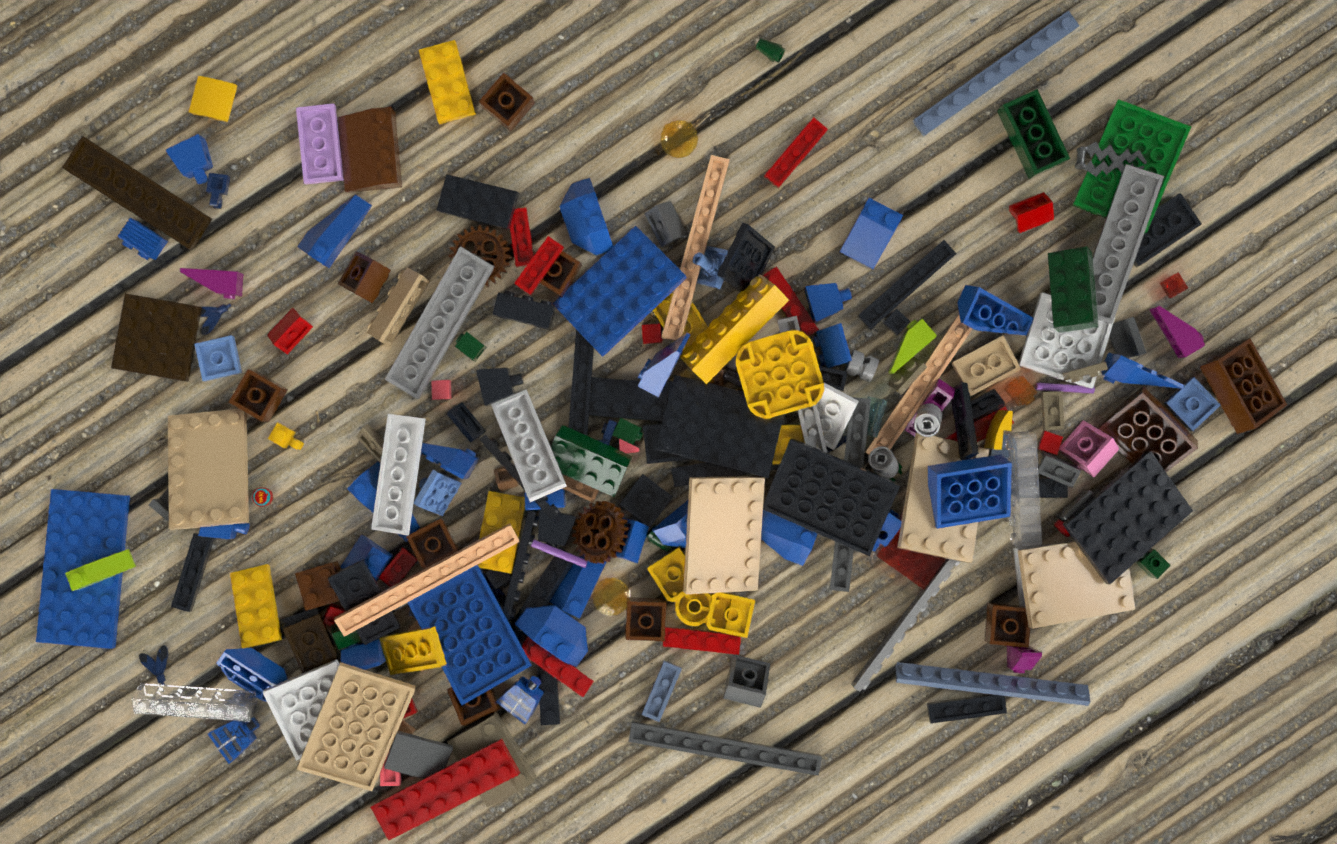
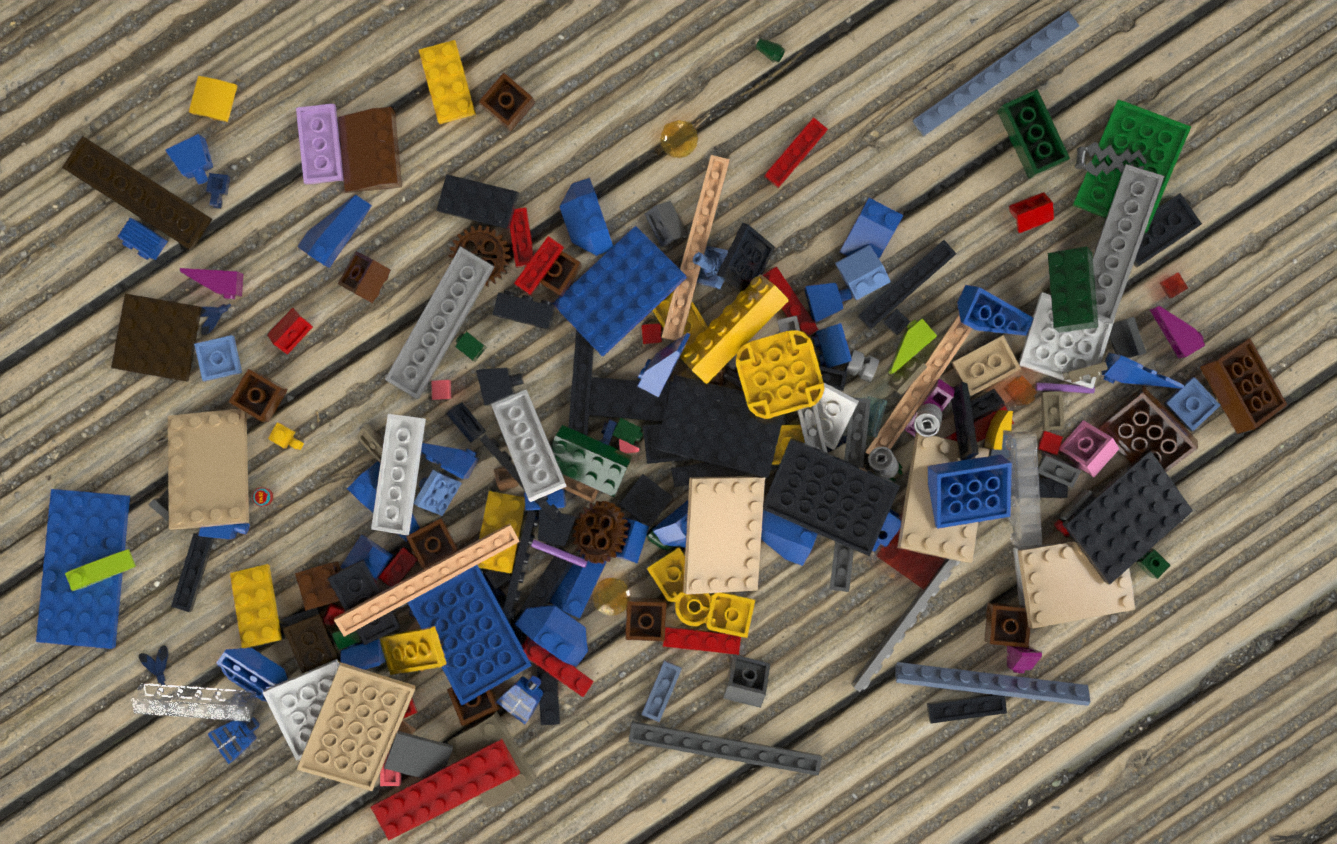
(398, 306): tan slope -> none
(862, 272): none -> medium blue slope

